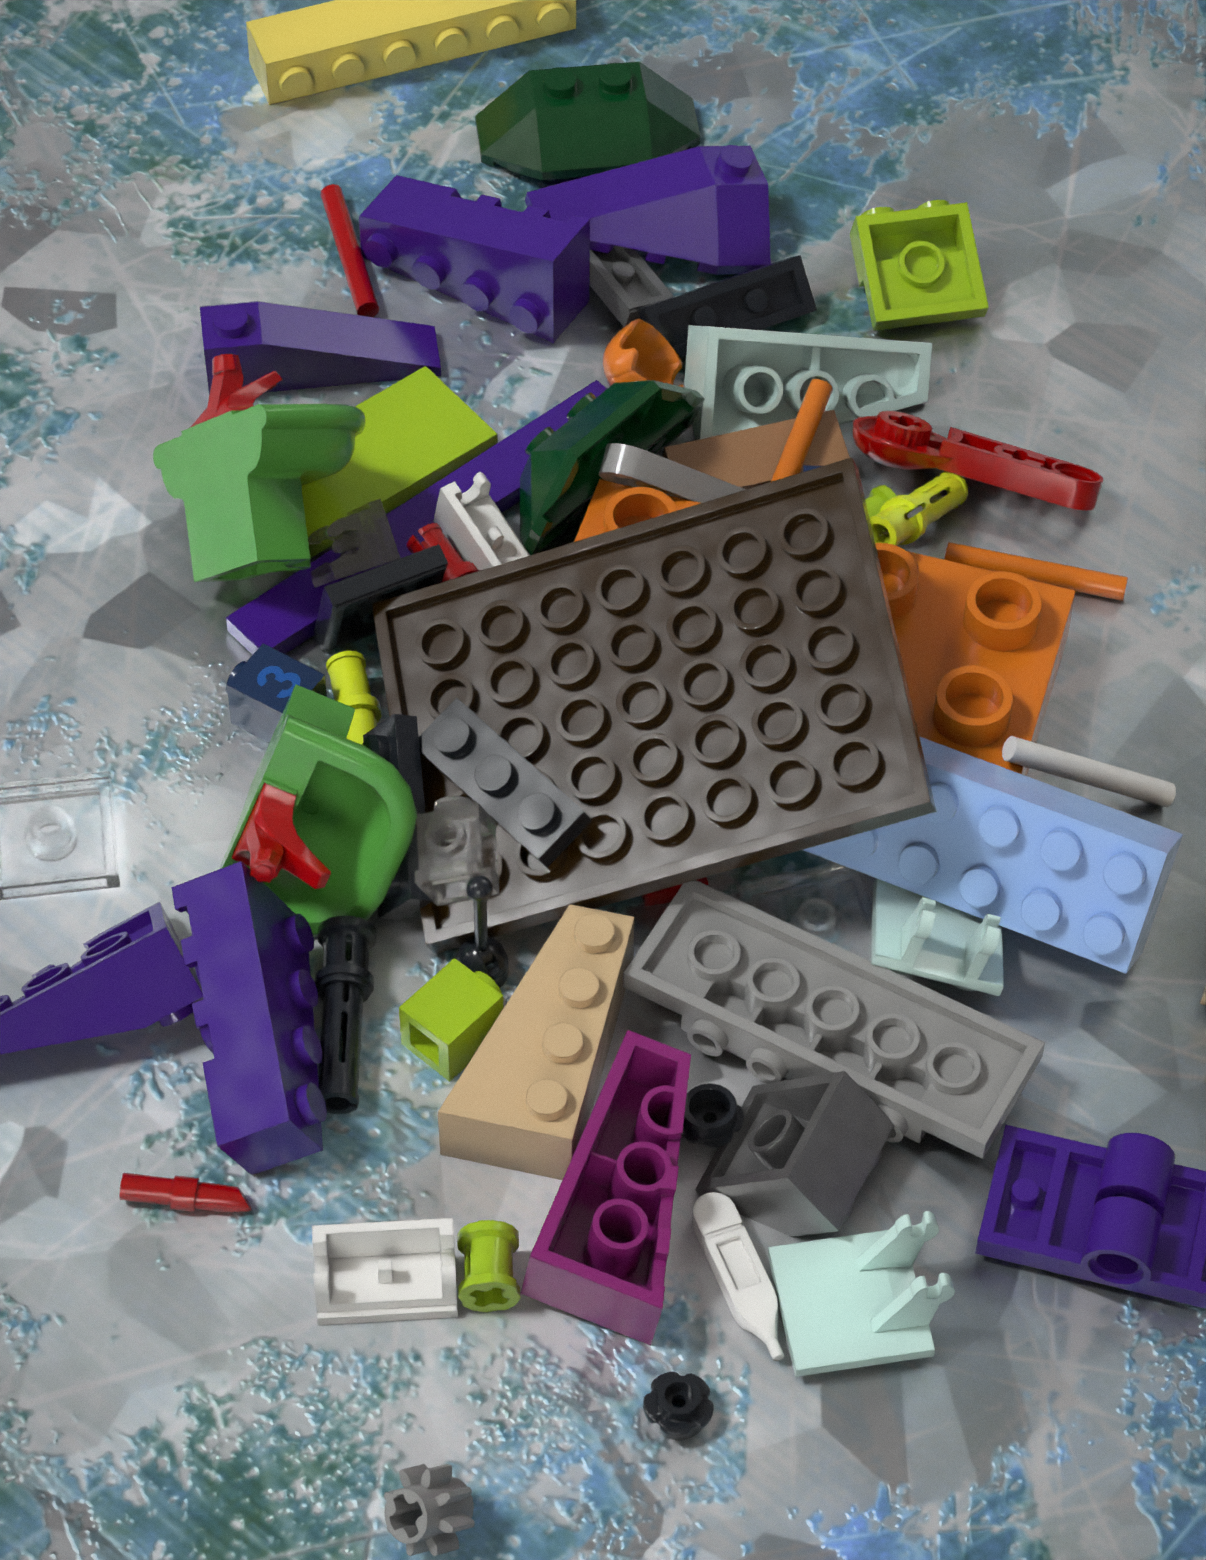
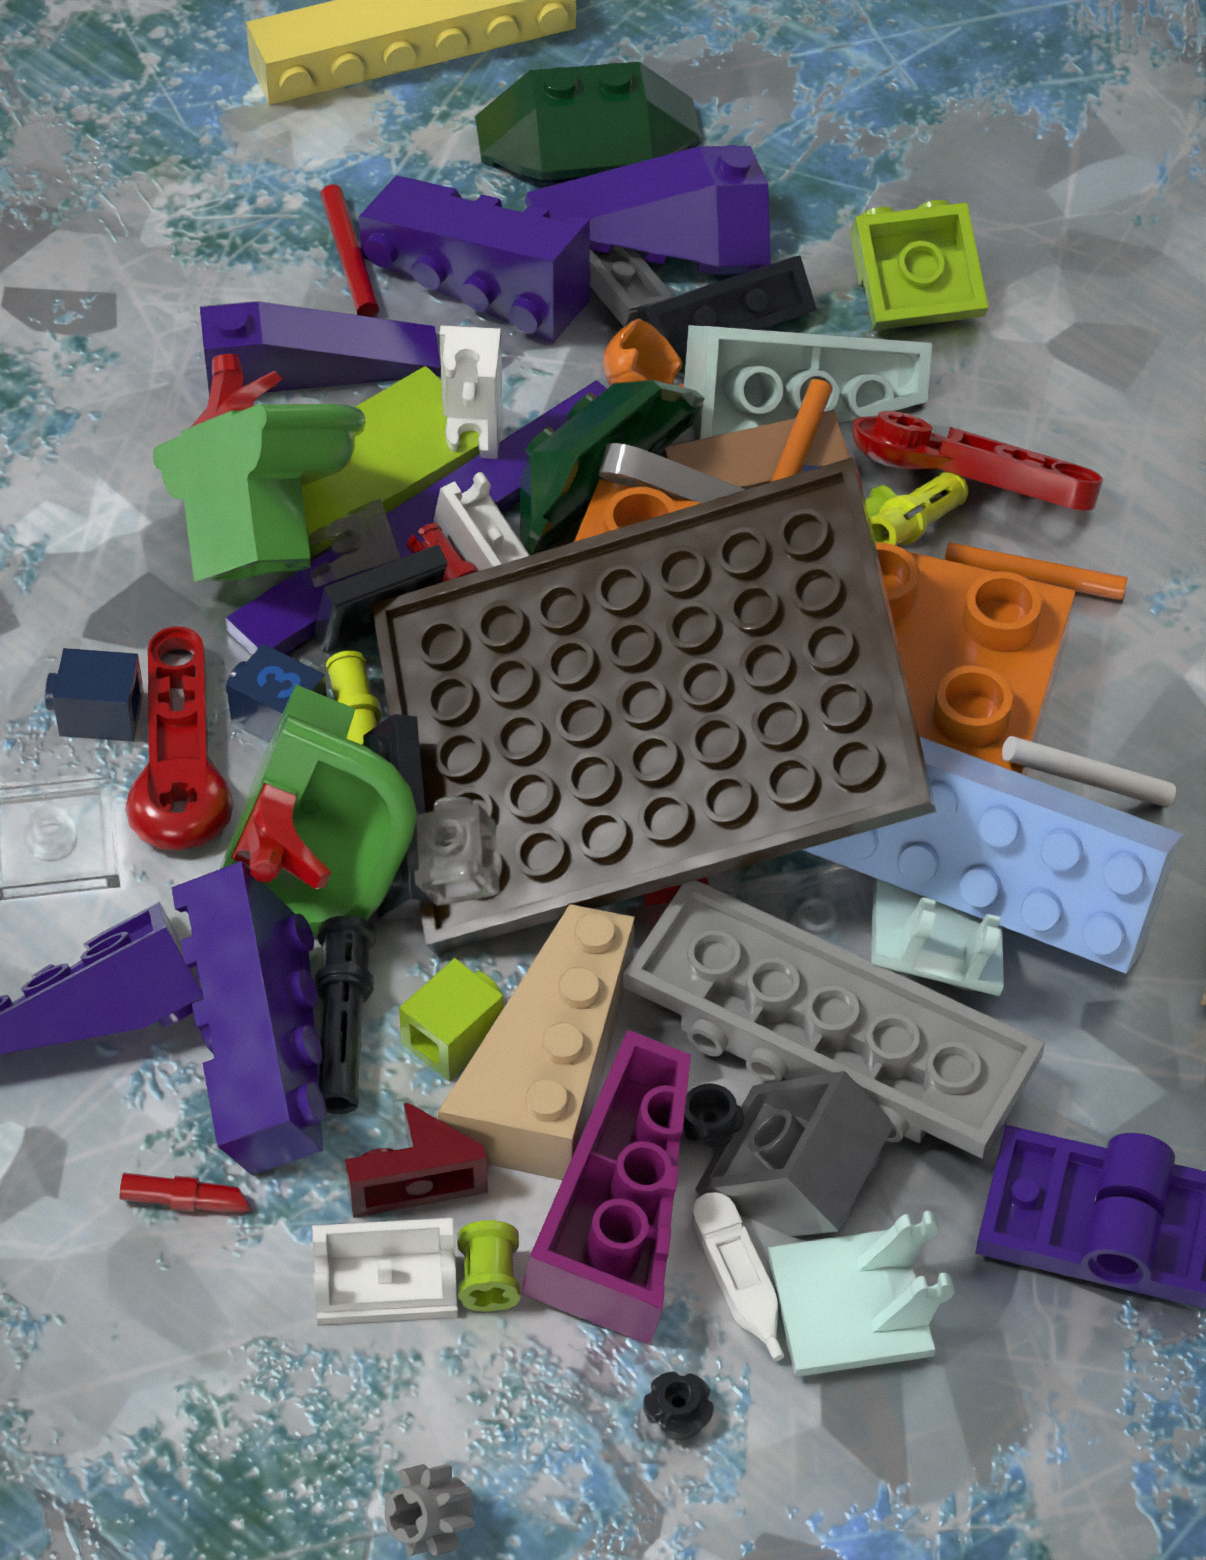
(96, 694): none -> dark blue brick
(178, 754): none -> red beam
(433, 1169): none -> dark red slope
(472, 385): none -> white hinge
(483, 949): black hinge -> none
(502, 782): plate -> none

